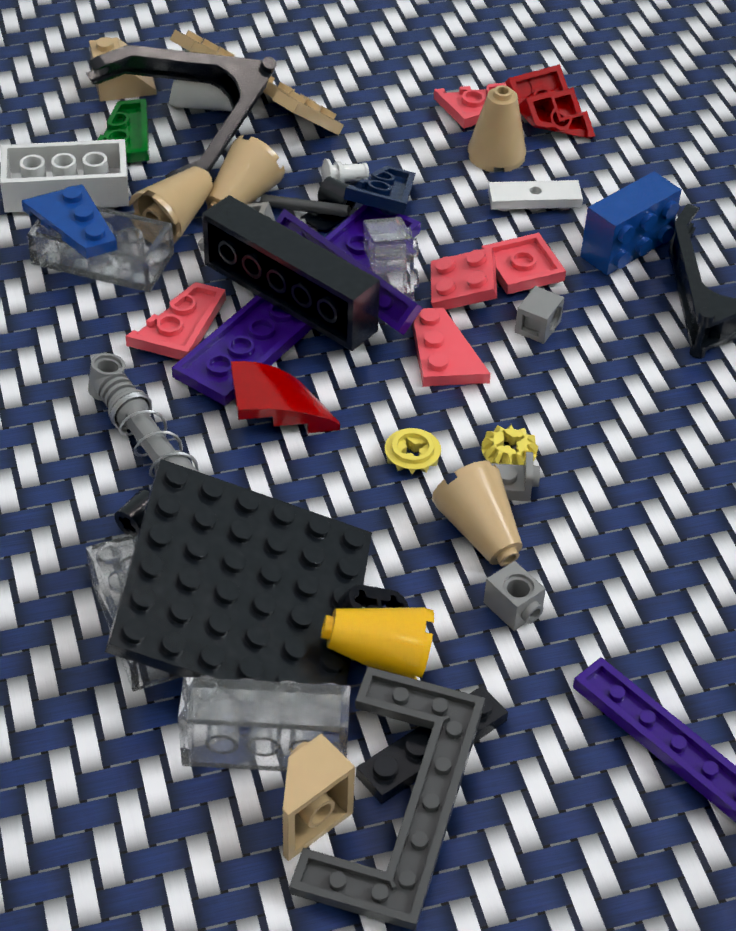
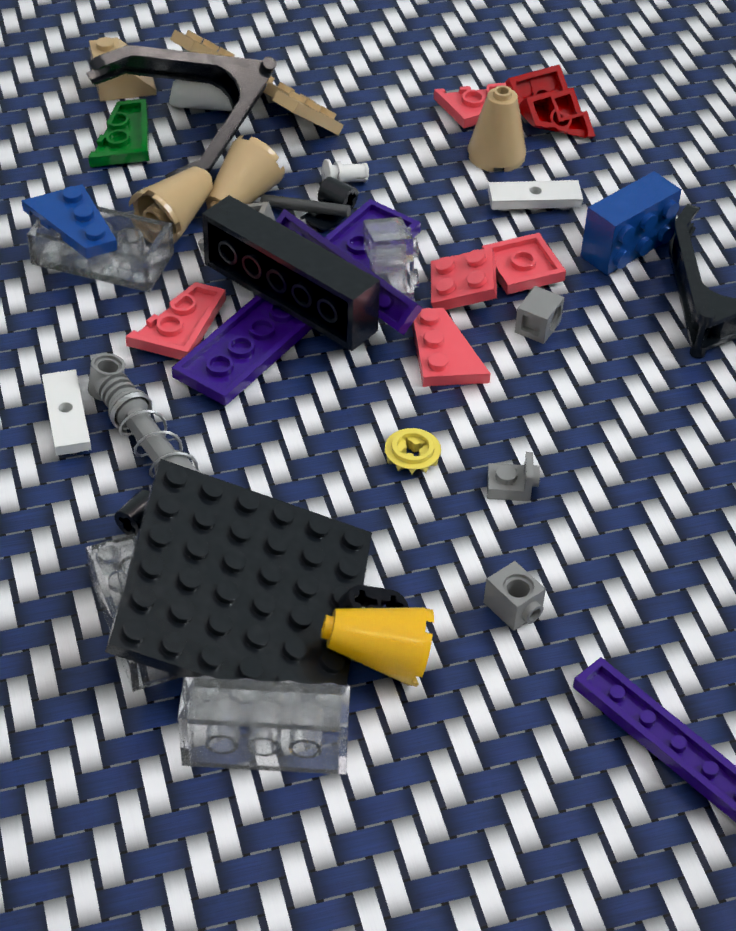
(53, 166): white brick -> none
(66, 412): none -> white tile
(273, 393): red slope -> none
(315, 794): tan slope -> none
(385, 190): dark blue wing -> none
(400, 762): black plate -> none
(400, 891): dark grey plate -> none
(481, 511): tan cone -> none
(495, 451): light yellow gear -> none

